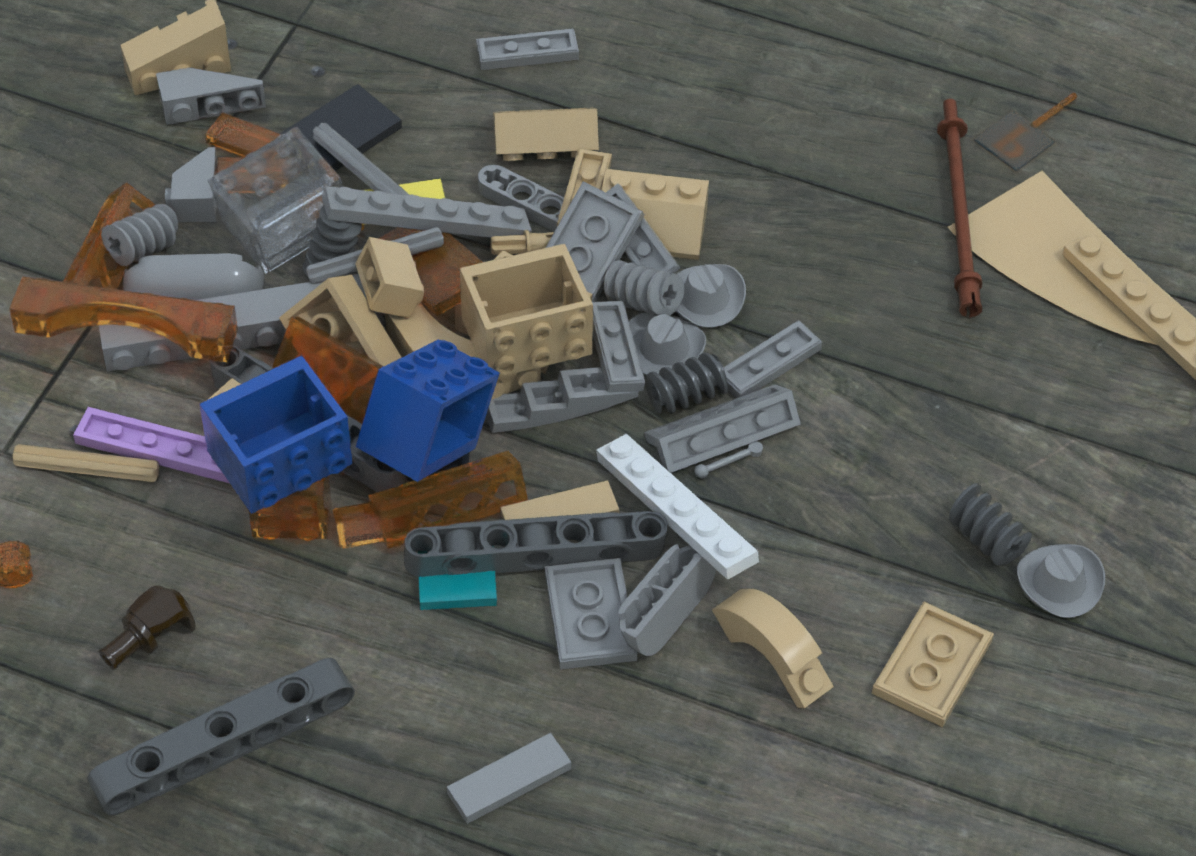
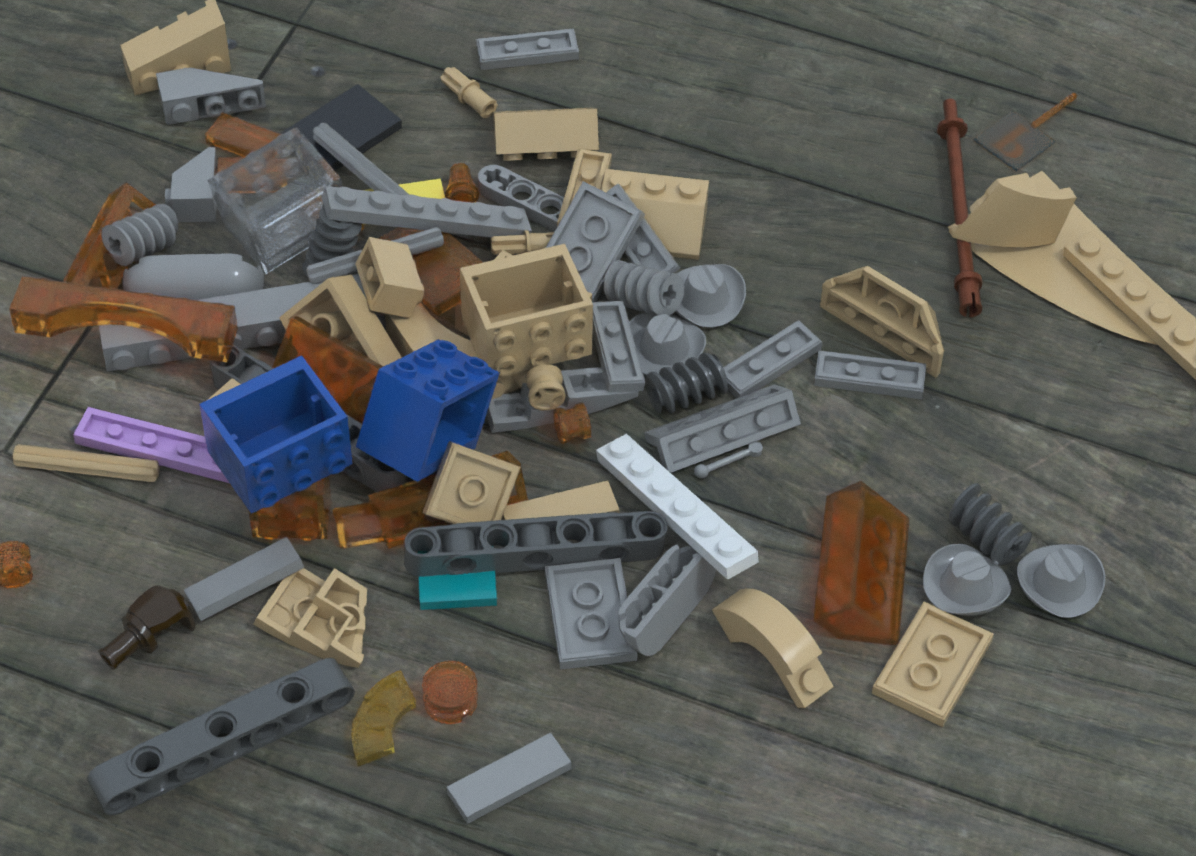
(243, 578): none -> light grey tile
(318, 615): none -> tan slope
(378, 716): none -> clear yellow tile
(450, 692): none -> clear orange wheel
(461, 184): none -> clear orange cone
(469, 92): none -> tan axle
(470, 486): none -> tan tile
(545, 387): none -> tan wheel
(572, 423): none -> clear orange wheel
(861, 567): none -> clear orange slope
(870, 374): none -> light grey tile
(886, 315): none -> tan wedge
(964, 581): none -> light grey hat
(1015, 214): none -> tan slope

